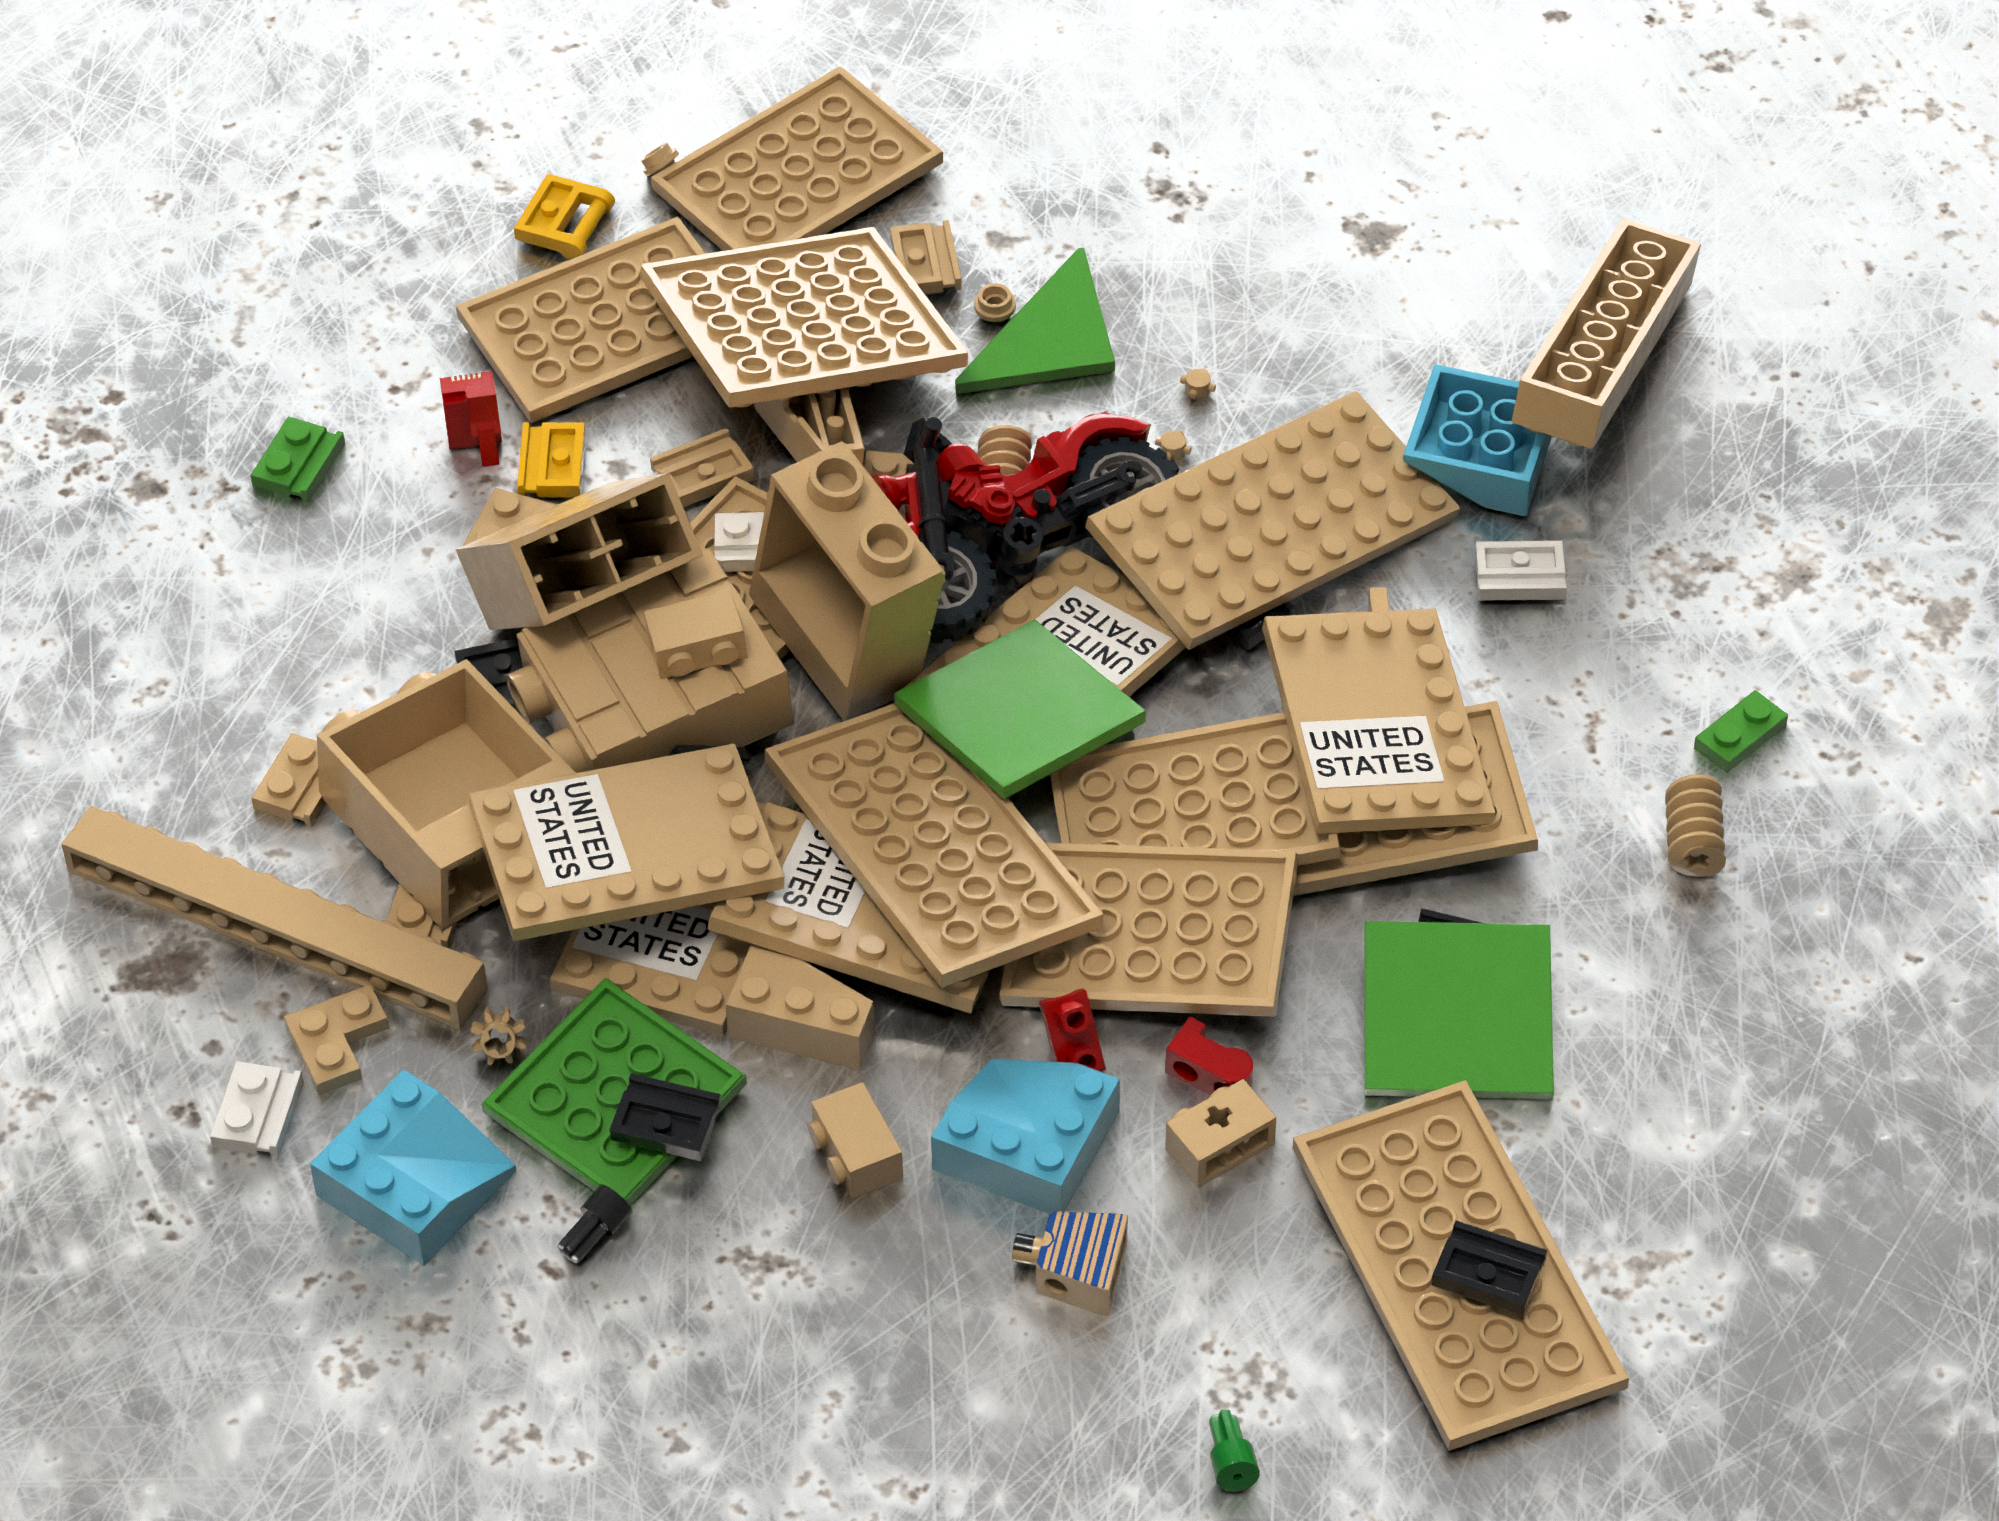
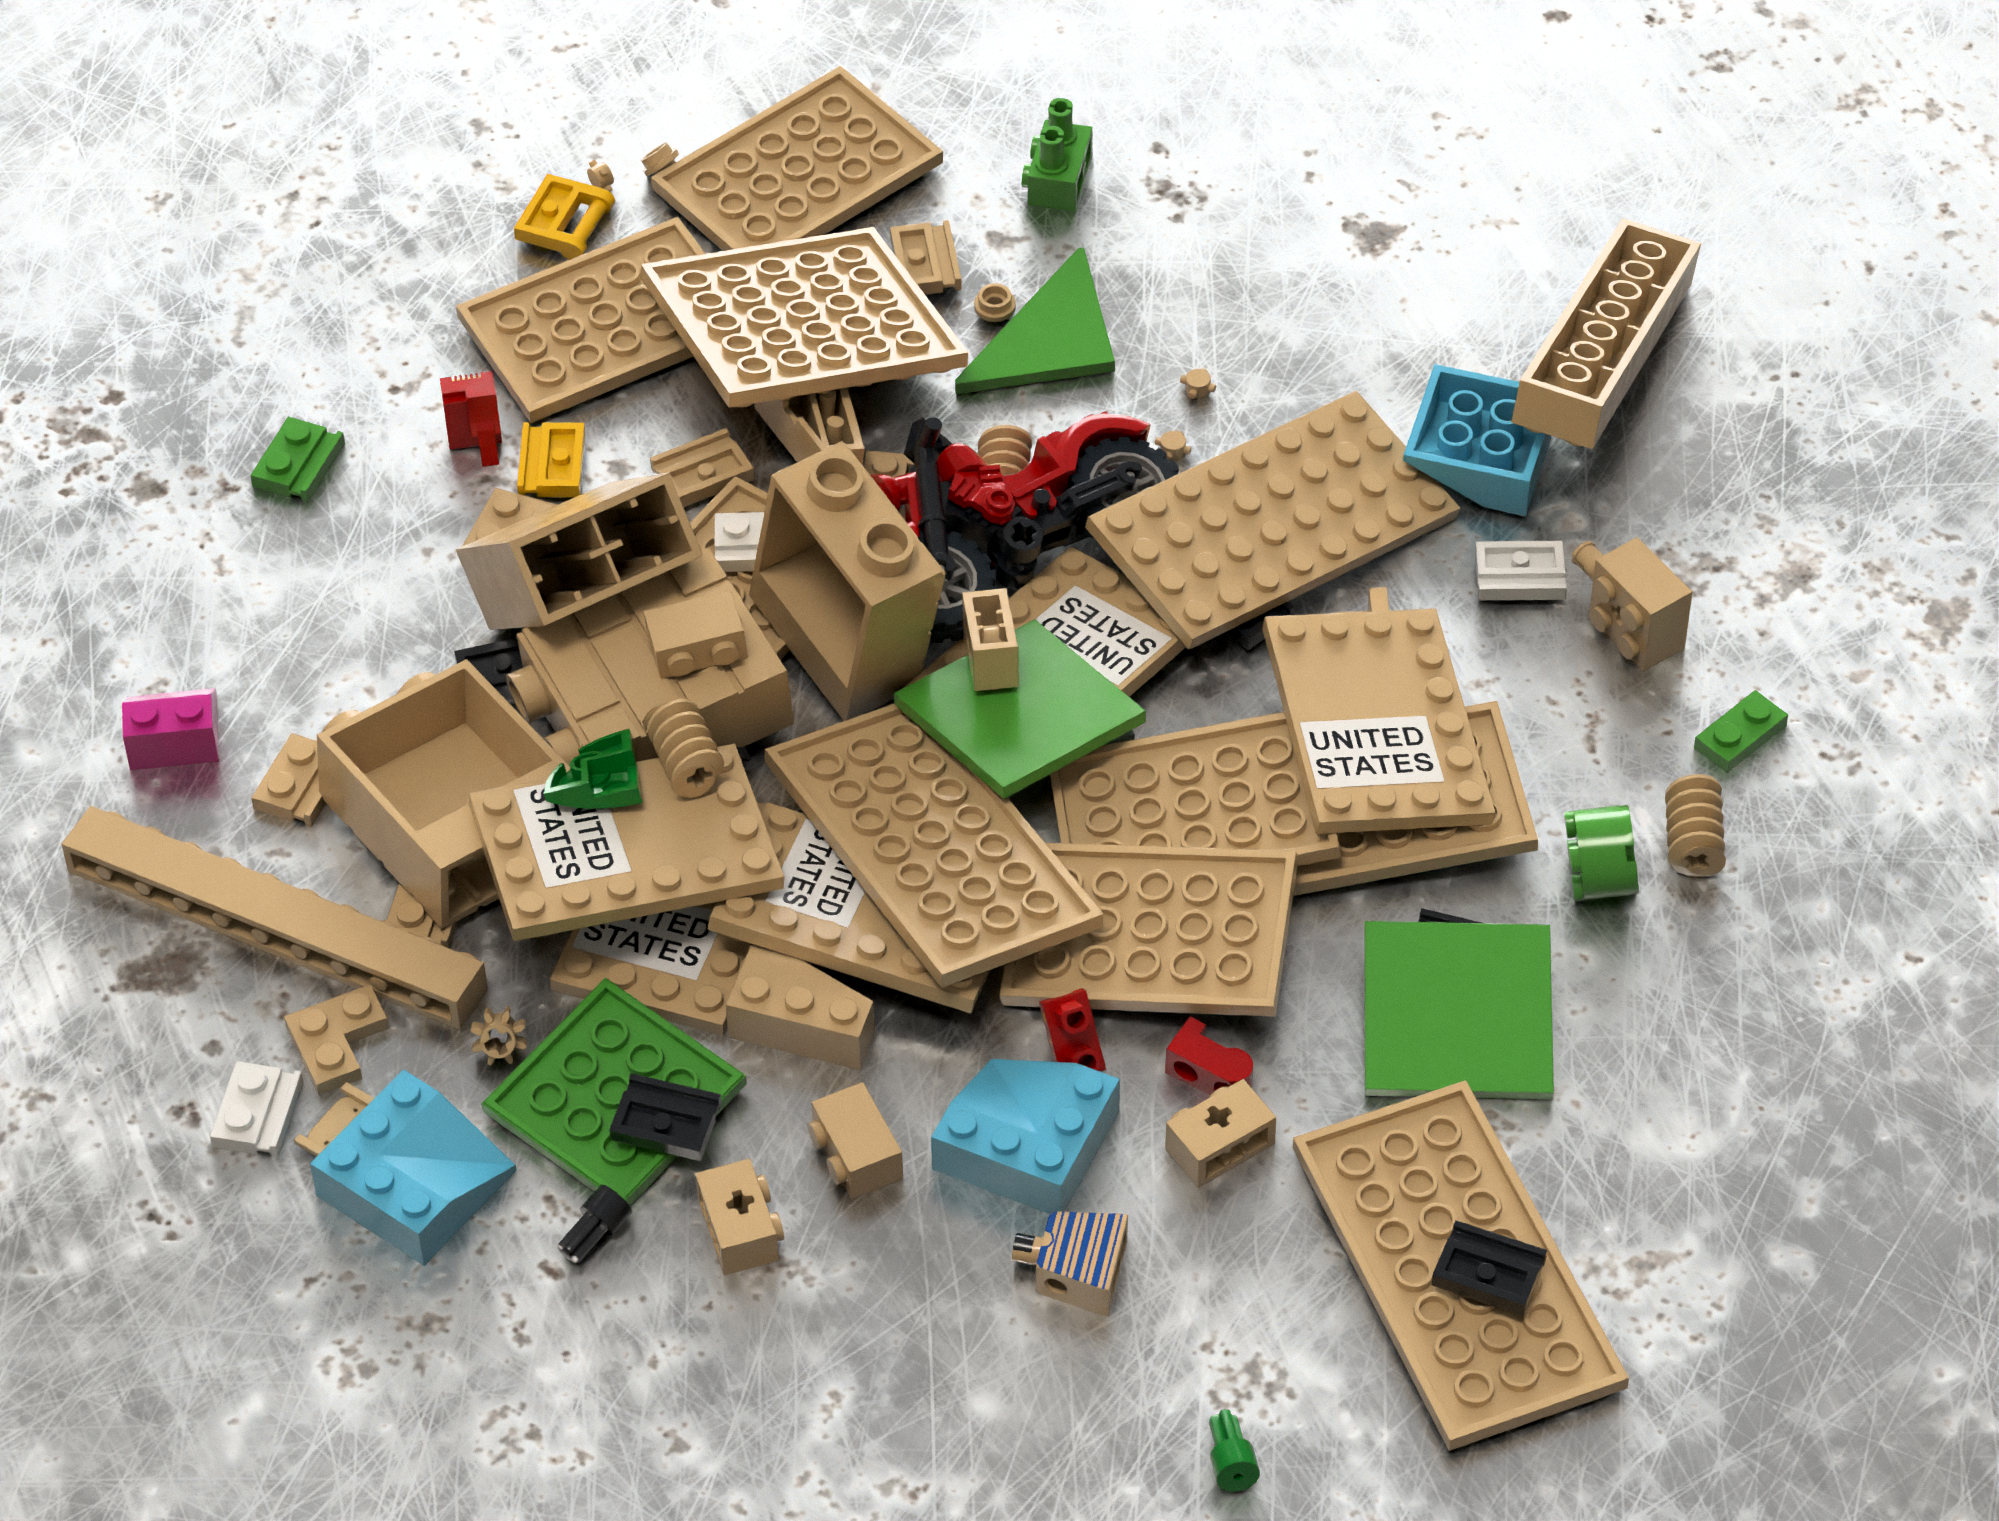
(171, 729): none -> dark pink slope
(334, 1120): none -> tan piece
(599, 777): none -> green brick
(600, 175): none -> tan piece
(684, 747): none -> tan piece
(738, 1216): none -> tan brick
(990, 639): none -> tan brick
(1059, 160): none -> bright green brick
(1601, 852): none -> bright green brick
(1636, 601): none -> tan brick

